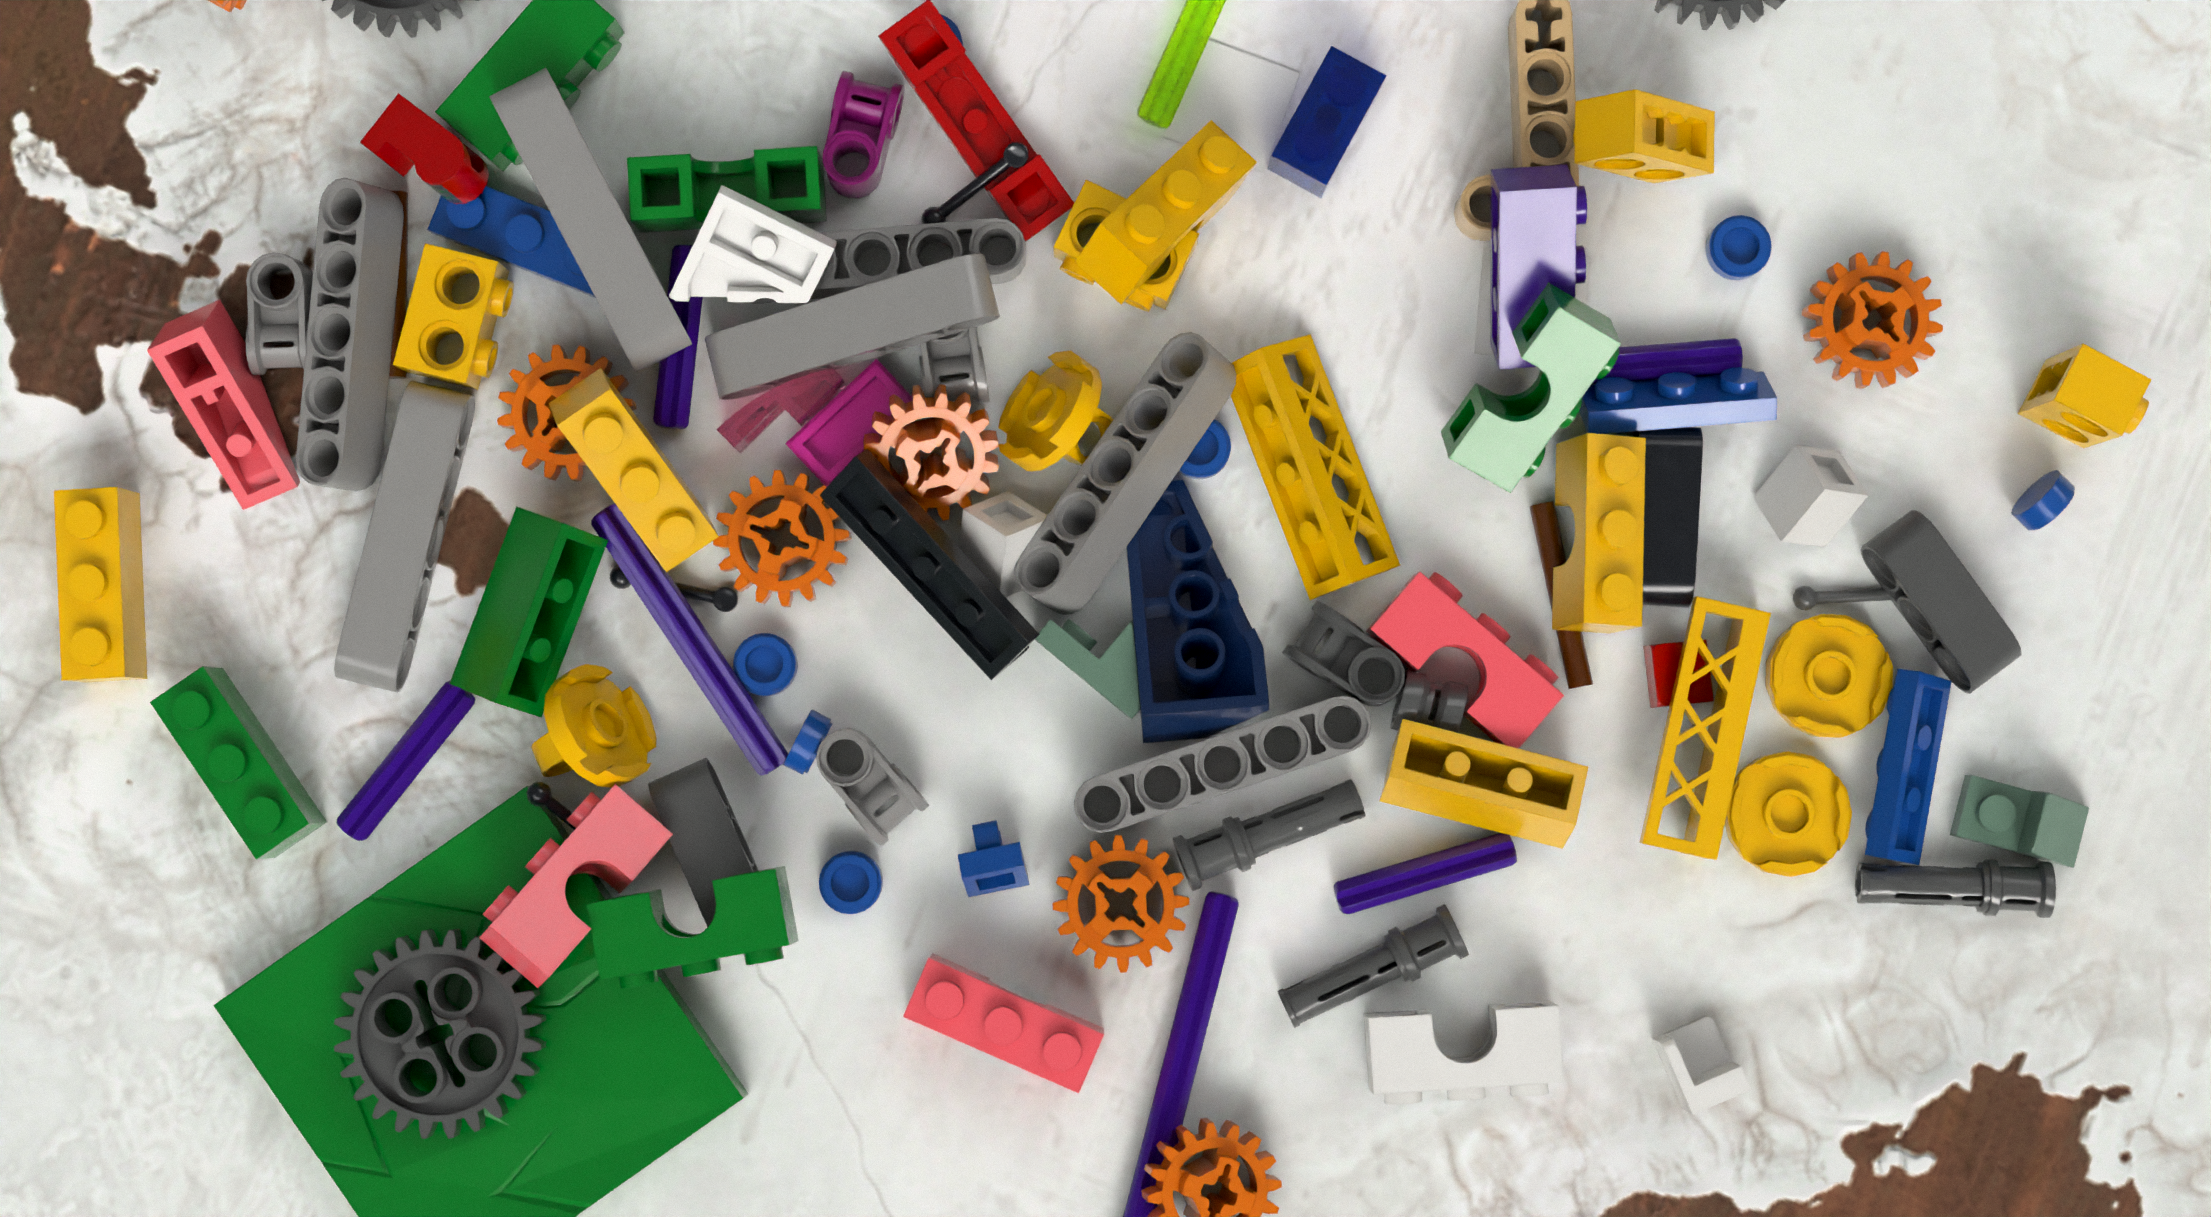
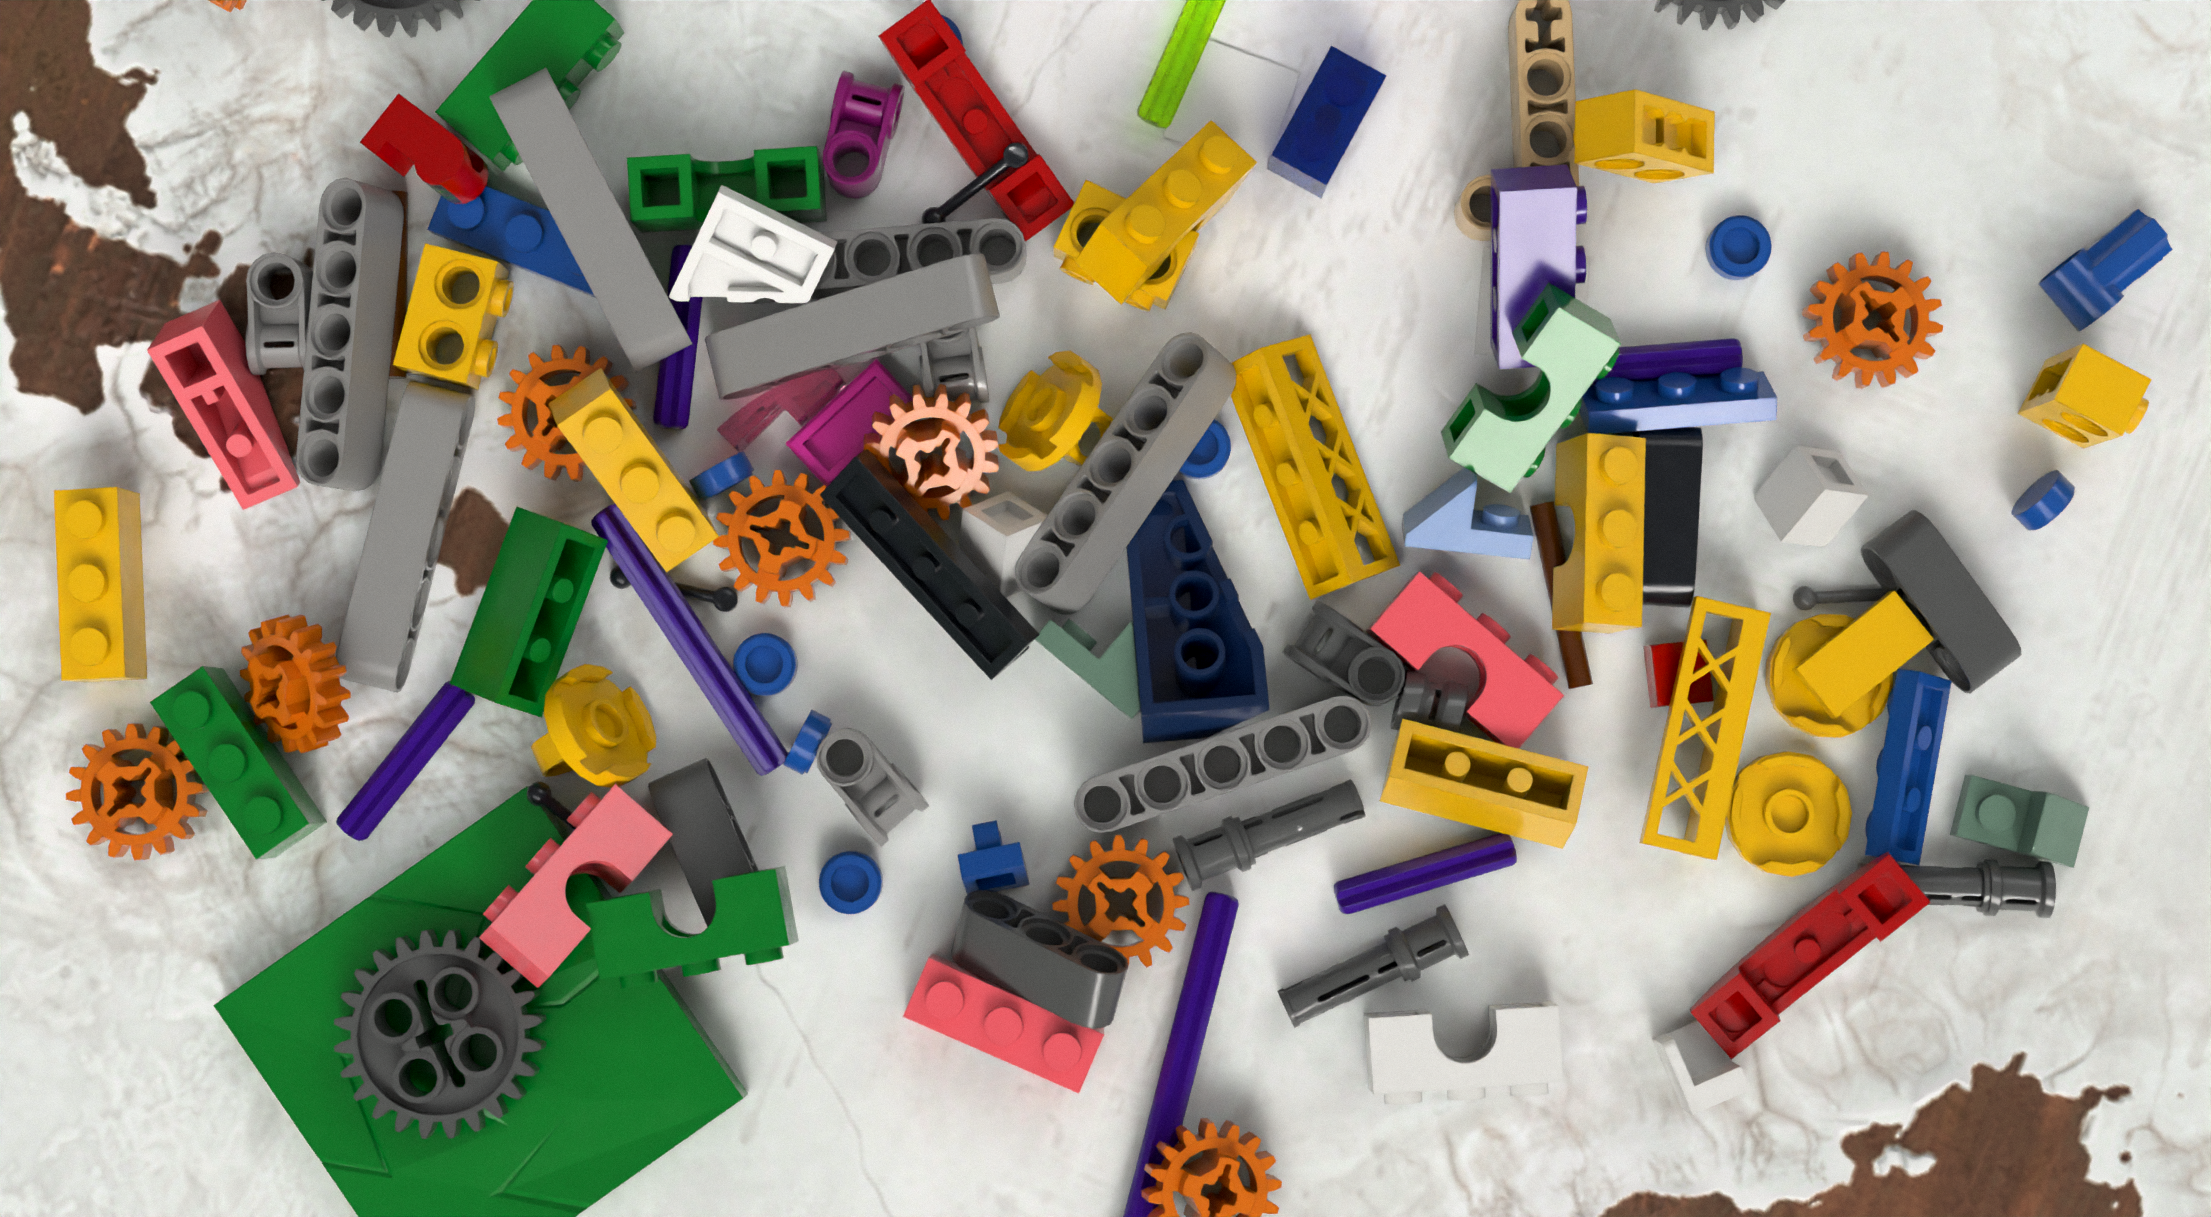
(118, 809): none -> orange gear
(295, 683): none -> orange gear
(722, 476): none -> blue tile
(1039, 959): none -> dark grey beam
(1449, 523): none -> slope
(1806, 951): none -> red slope
(1863, 654): none -> yellow tile
(2093, 278): none -> blue piece

